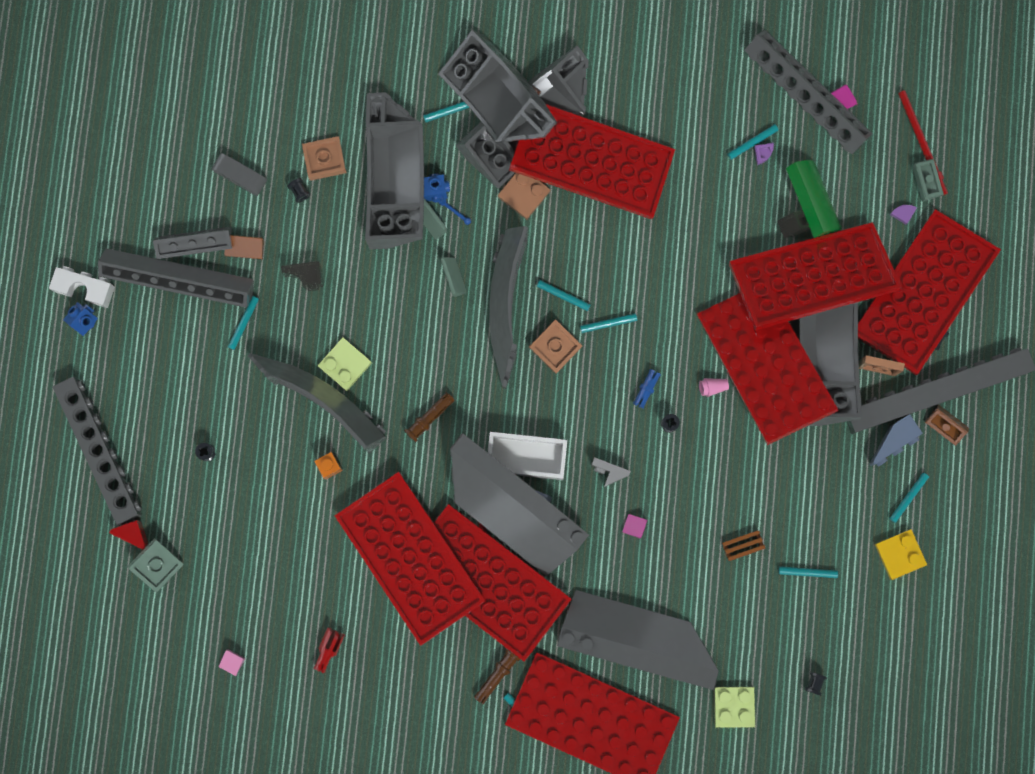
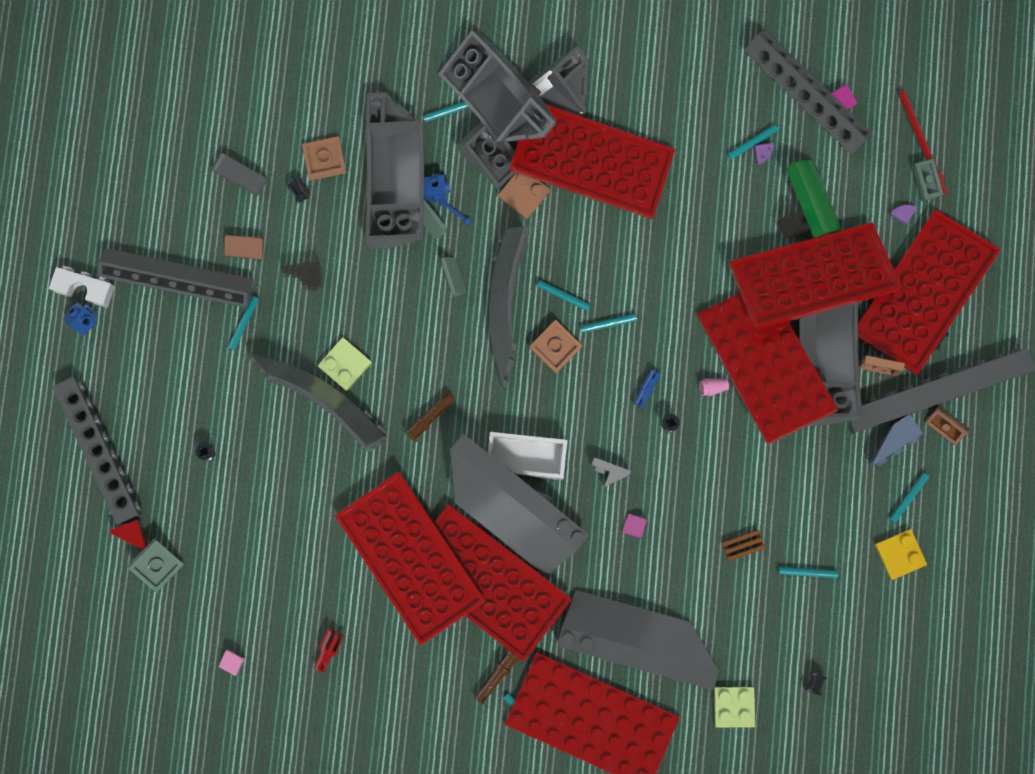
(193, 242): dark grey fence -> none
(328, 465): orange brick -> none

